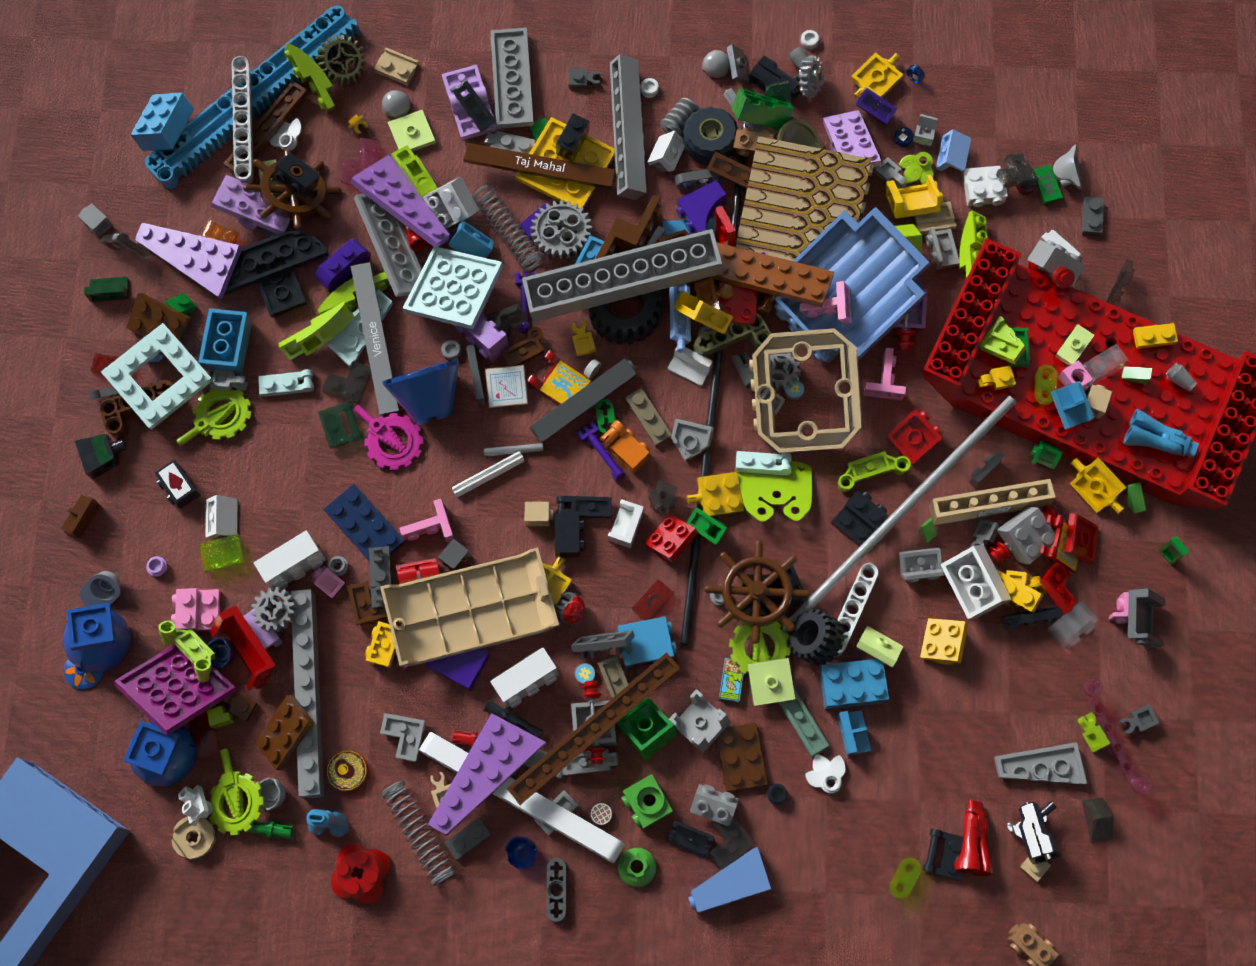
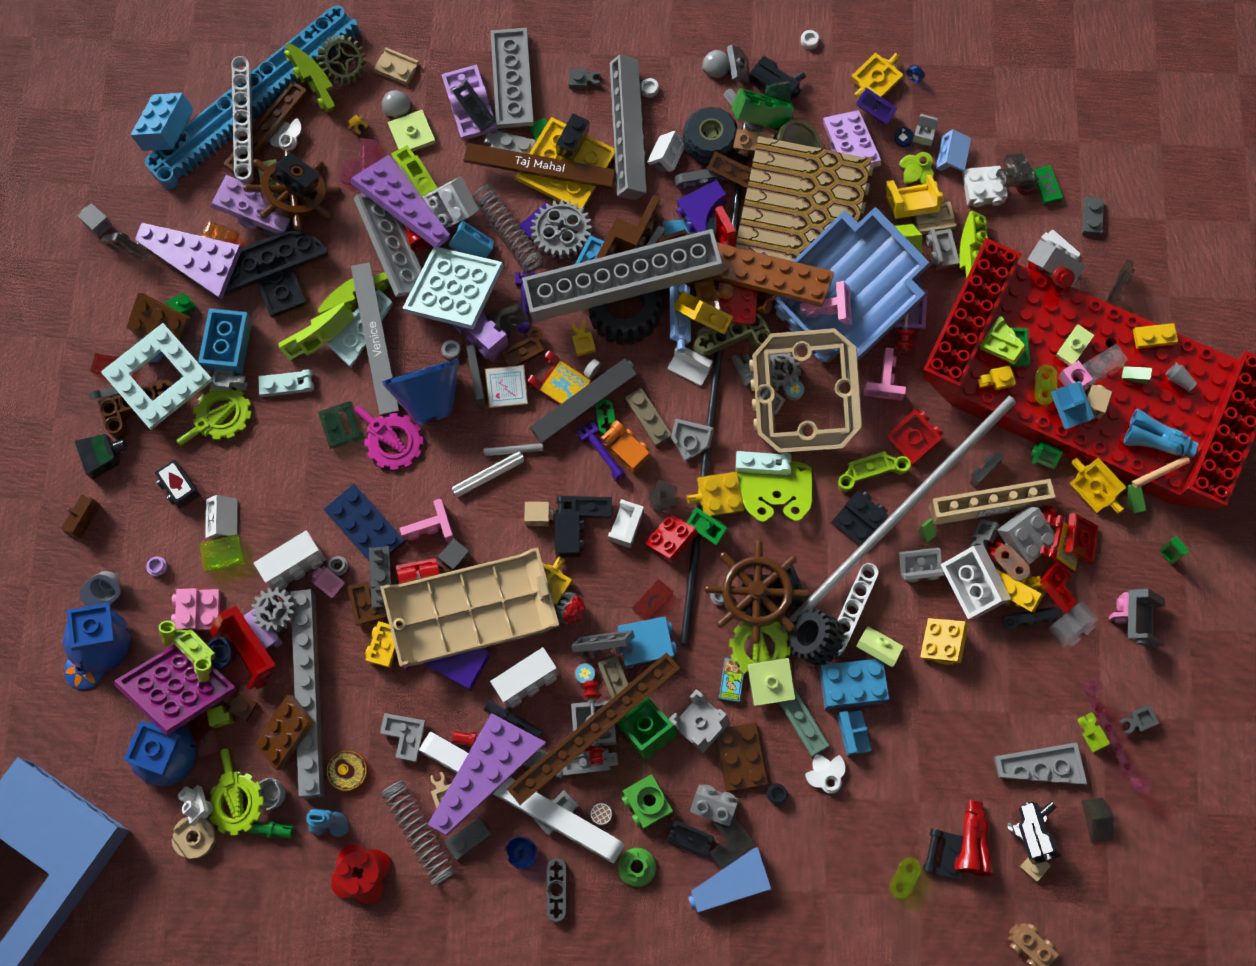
(107, 289): dark green panel -> none
(337, 267): dark purple brick -> none
(350, 387): clear smoke plate -> none
(678, 115): light grey piece -> none
(797, 56): light grey cone -> none
(811, 76): light grey gear -> none
(890, 171): light grey plate -> none
(1012, 562): none -> dark orange plate
(1067, 168): light grey hat -> none
(1161, 472): none -> light nougat bar

